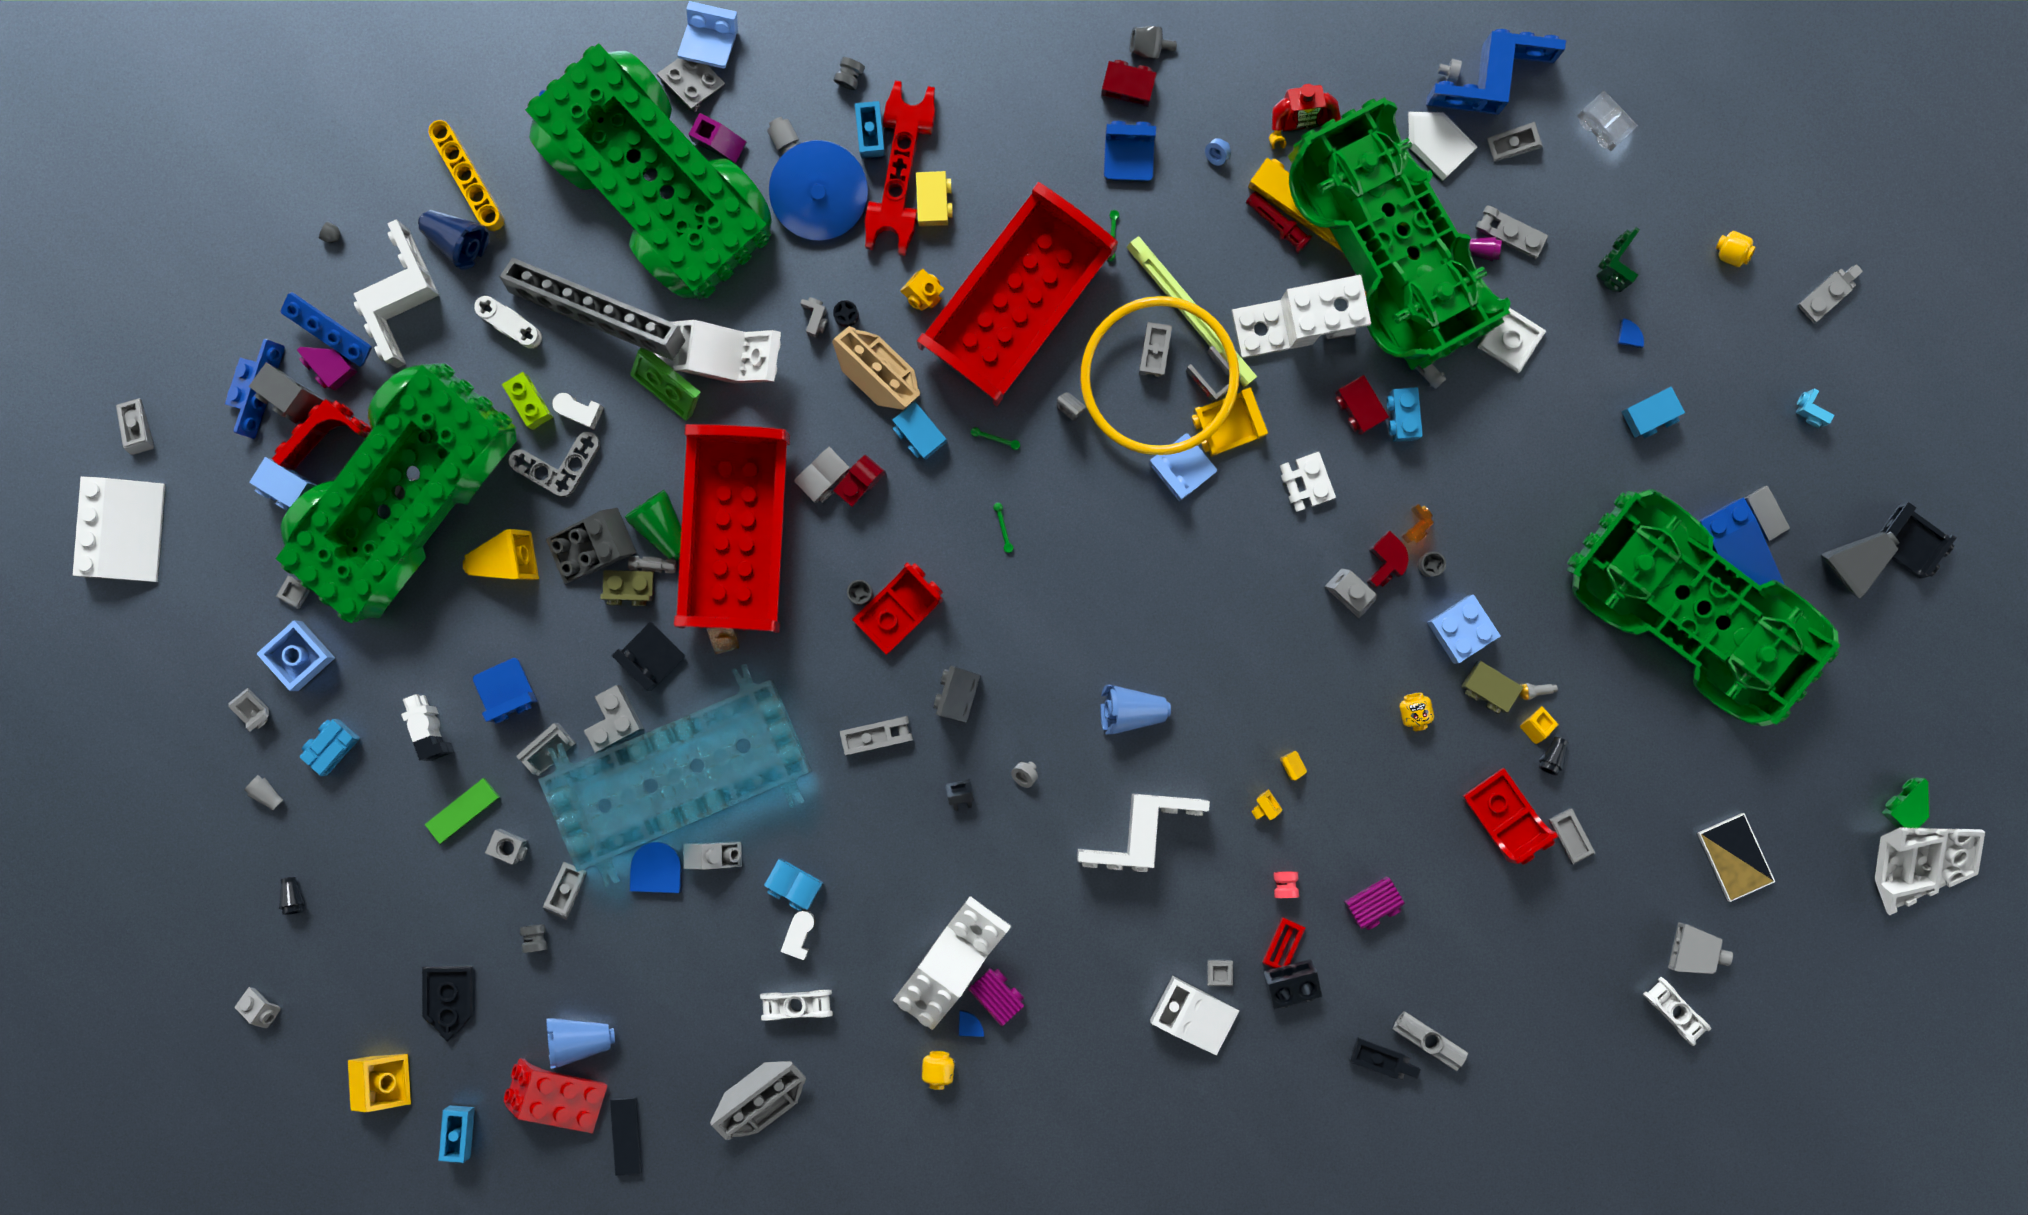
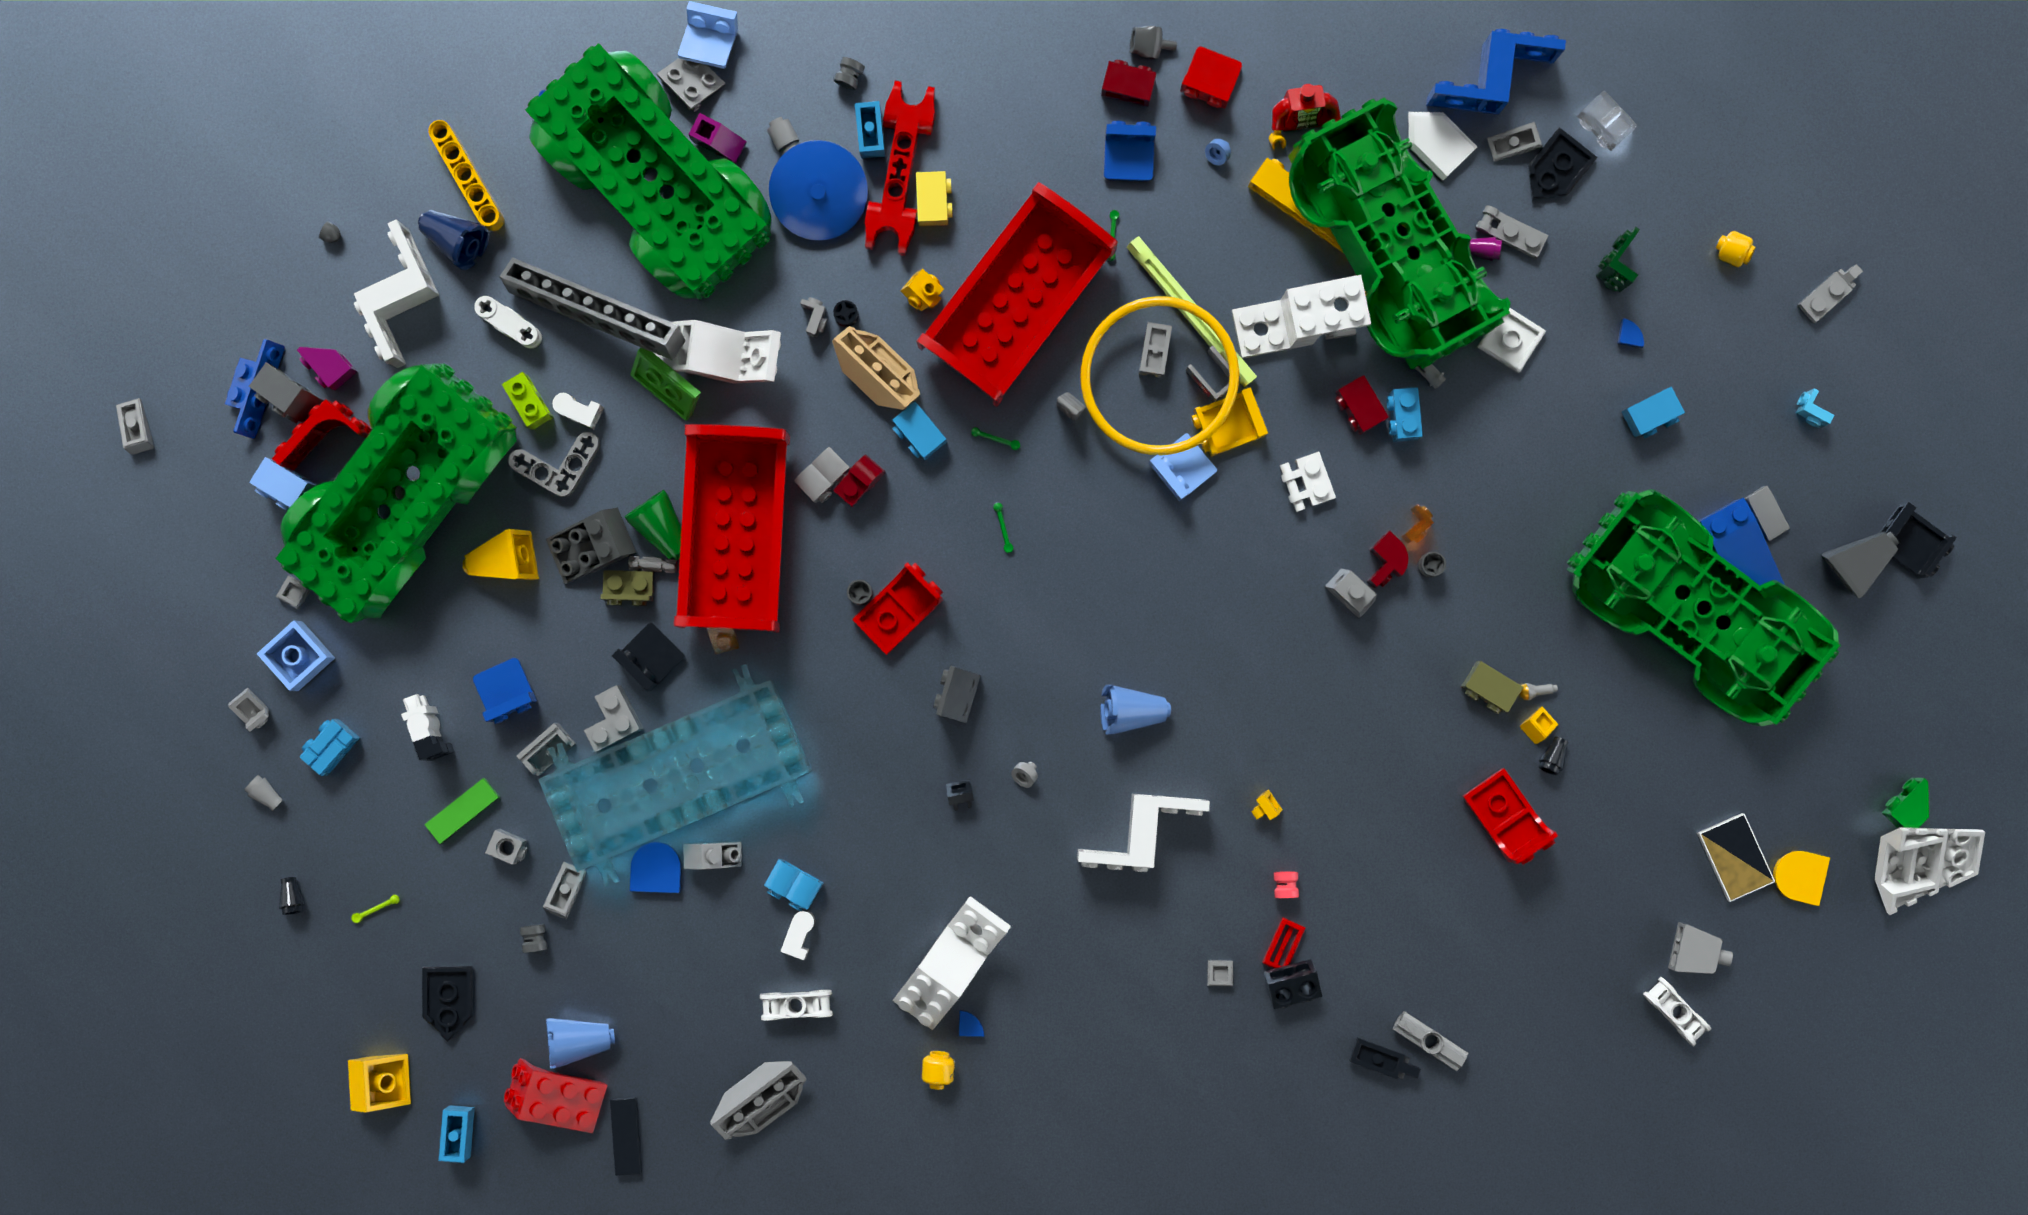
(118, 529): white slope -> none
(257, 1008): light grey bracket -> none
(326, 329): blue bracket -> none
(357, 917): none -> lime hinge
(874, 735): light grey plate -> none
(997, 996): magenta brick -> none
(1194, 1016): white slope -> none
(1211, 77): none -> red bracket
(1287, 229): dark red pin -> none
(1293, 765): yellow slope -> none
(1375, 903): magenta brick -> none
(1416, 711): yellow head -> none
(1451, 71): light grey tile -> none
(1463, 629): light blue brick -> none
(1558, 166): none -> black tile
(1571, 836): light grey tile -> none
(1801, 876): none -> yellow tile

